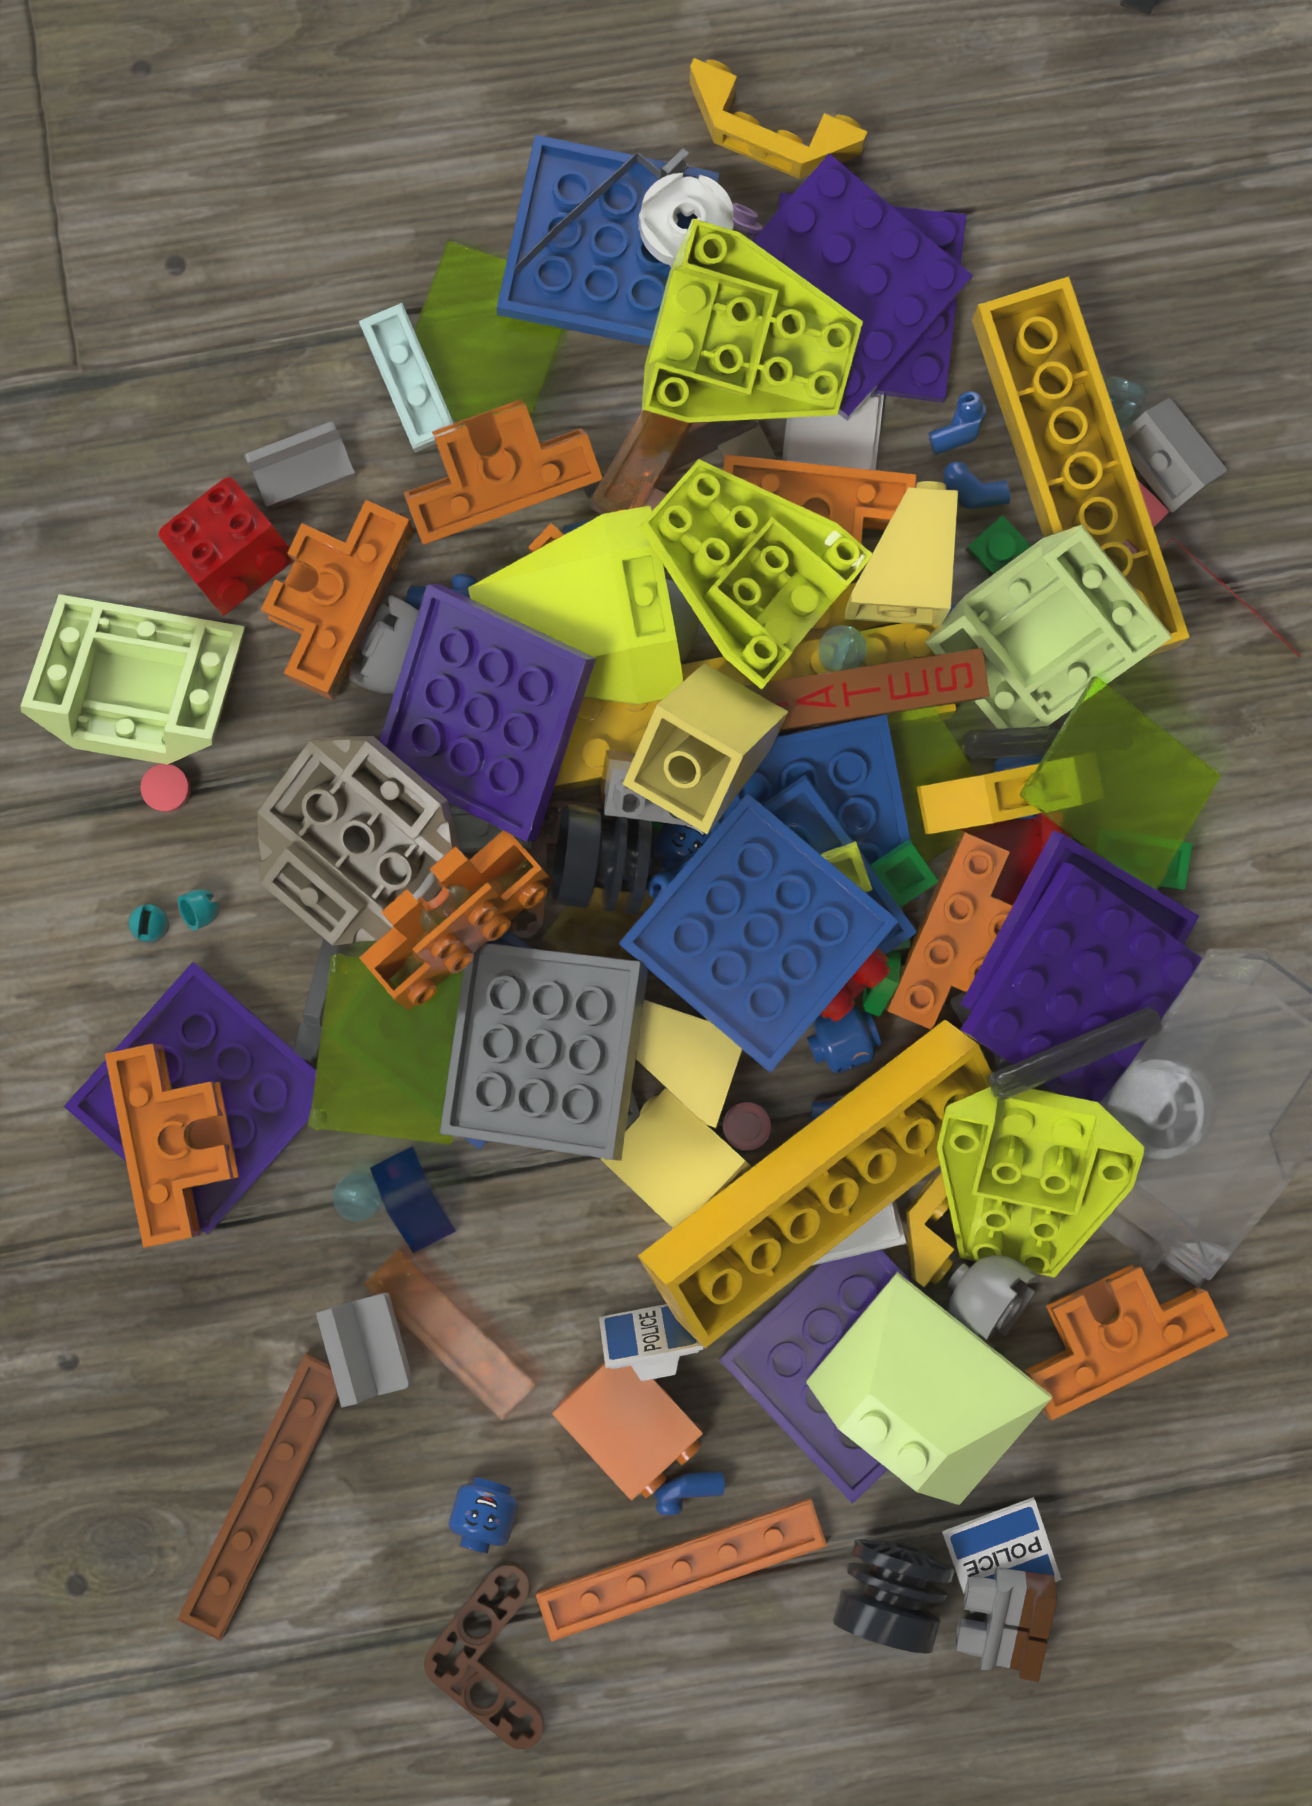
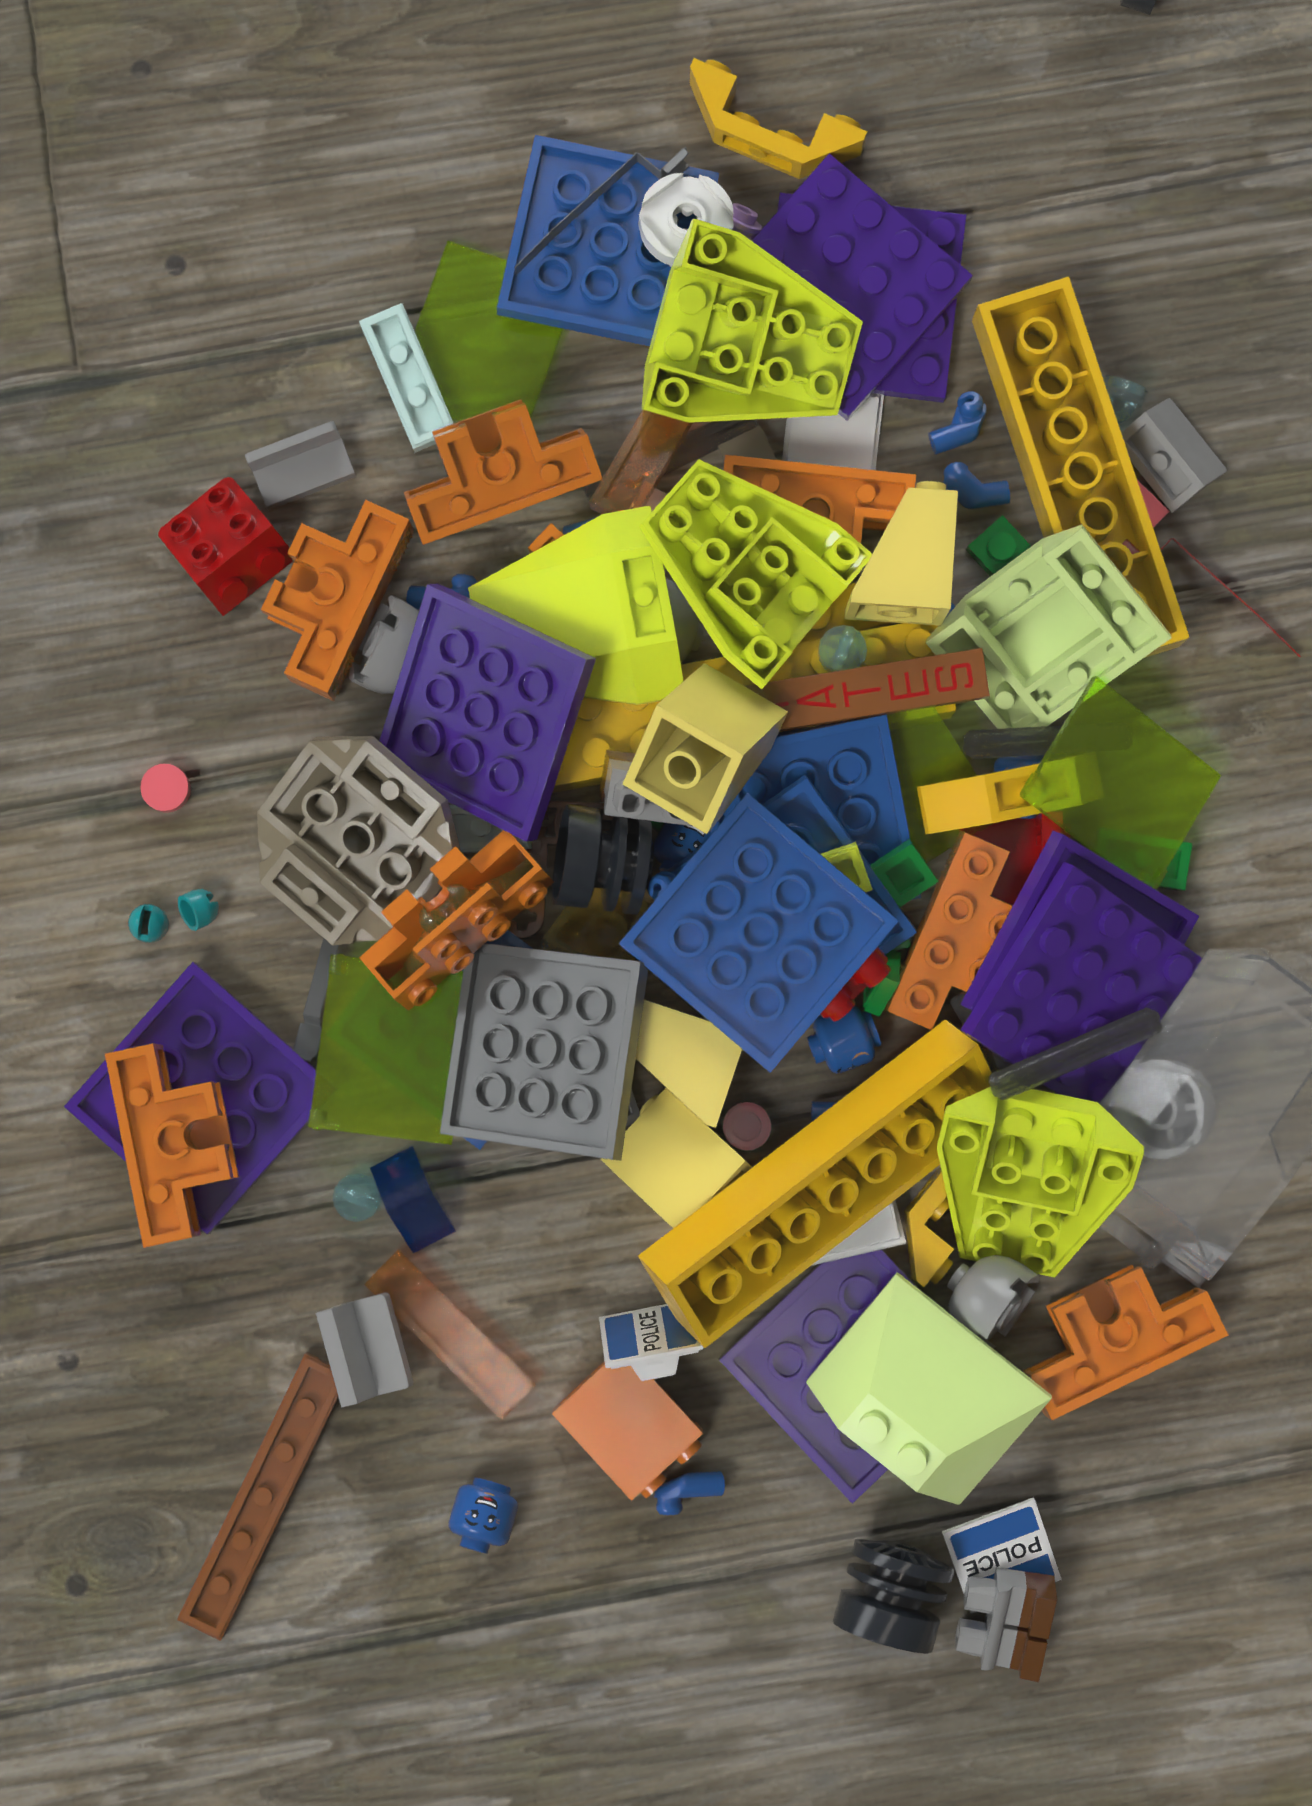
(131, 679): yellowish green slope -> none
(474, 1669): reddish brown beam -> none
(680, 1569): orange tile -> none

